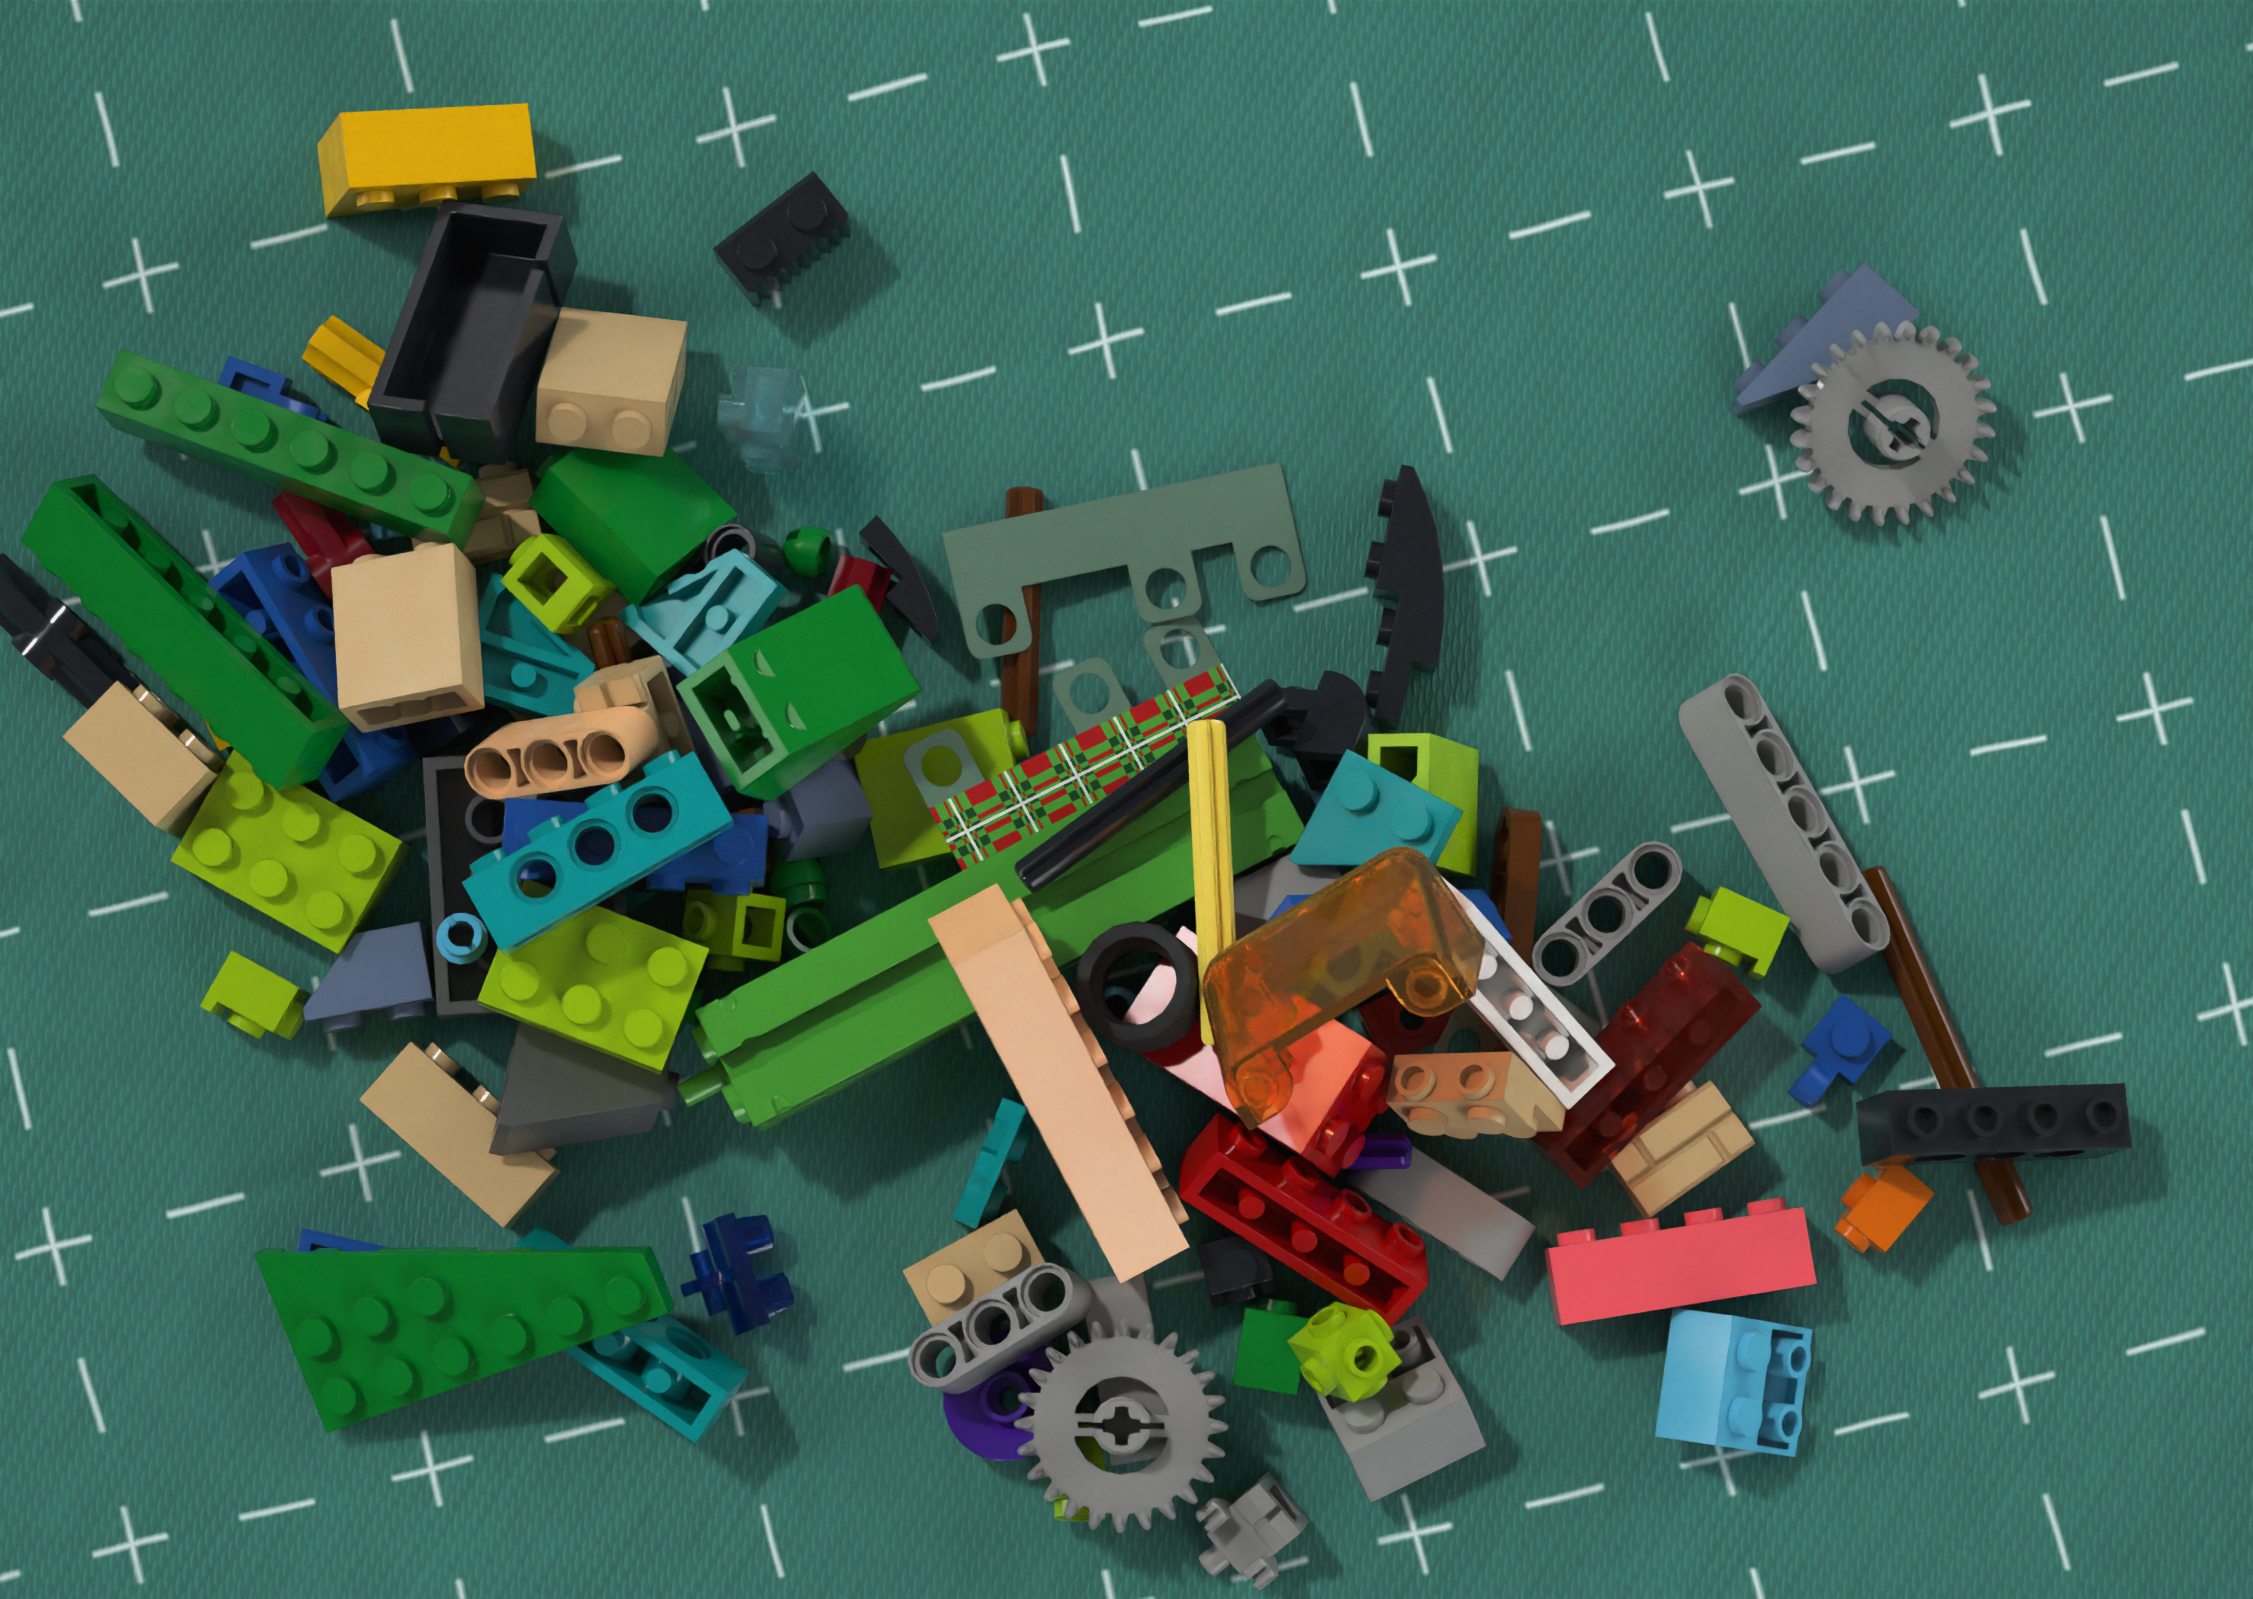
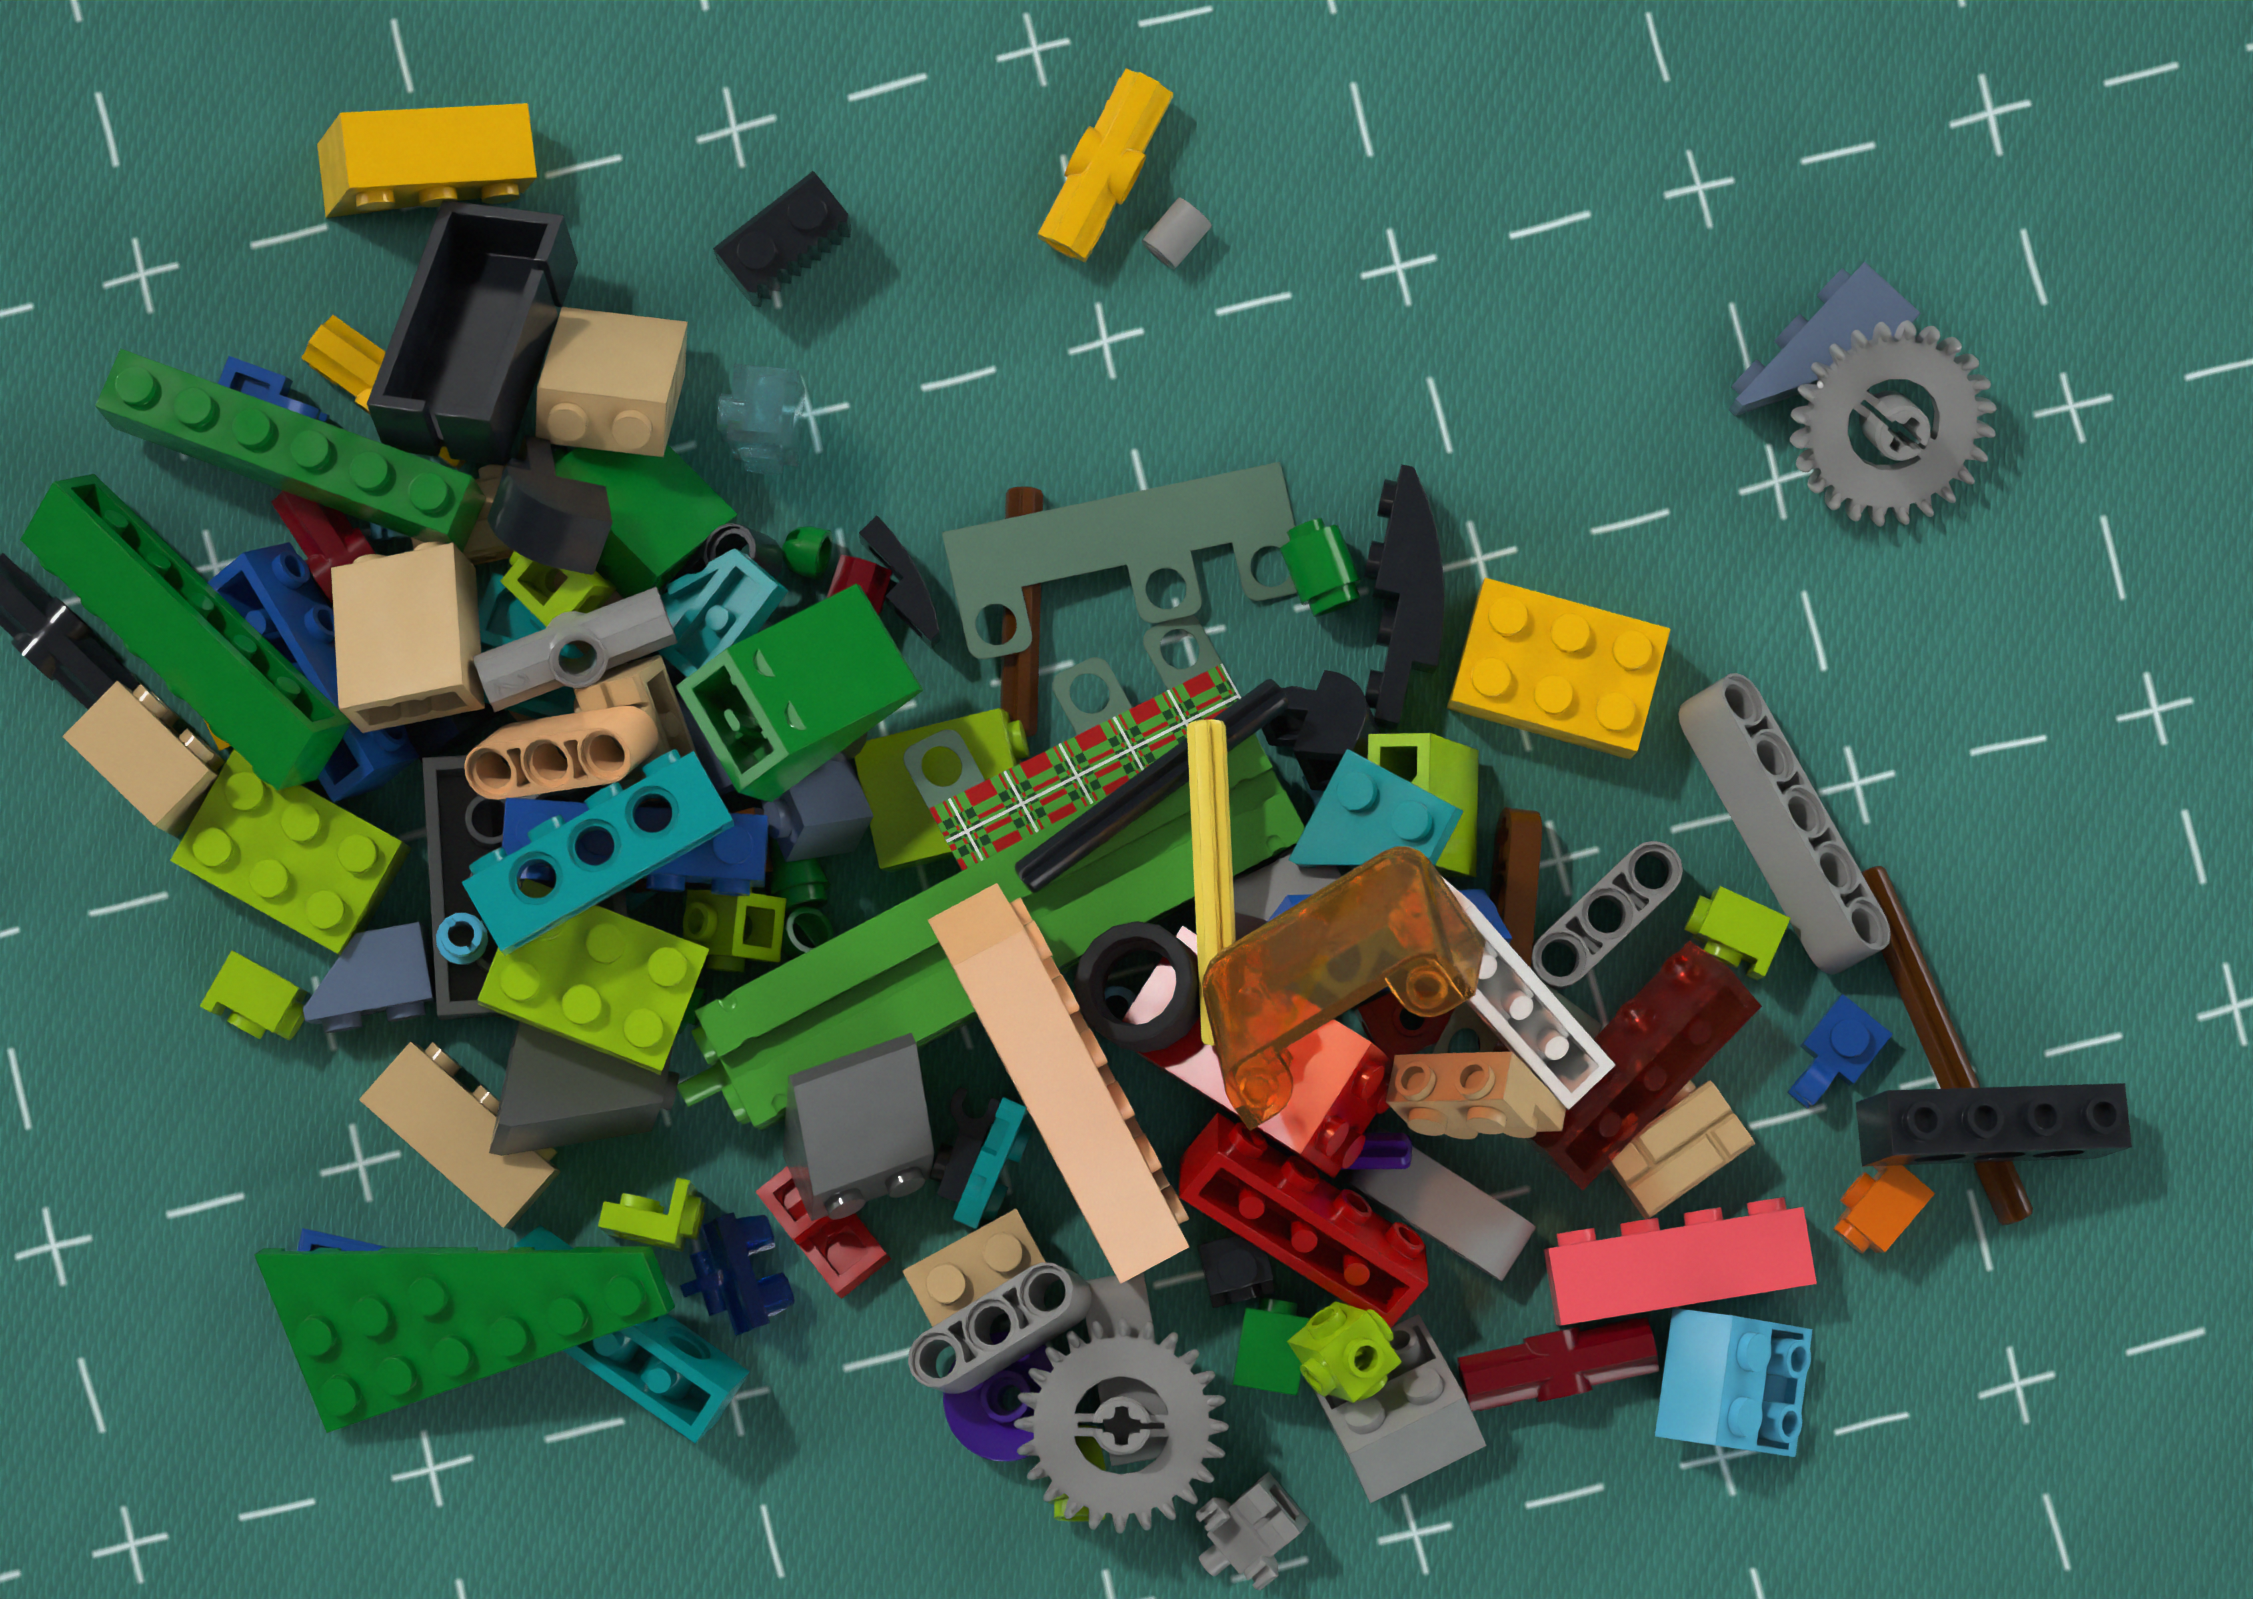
(534, 663): none -> light grey piece
(548, 515): none -> black brick
(644, 1222): none -> lime bracket
(838, 1248): none -> red slope
(858, 1129): none -> dark grey slope
(956, 1162): none -> black plate
(1105, 165): none -> yellow piece
(1176, 233): none -> light grey hinge
(1321, 567): none -> green brick
(1558, 668): none -> yellow brick
(1558, 1364): none -> dark red piece

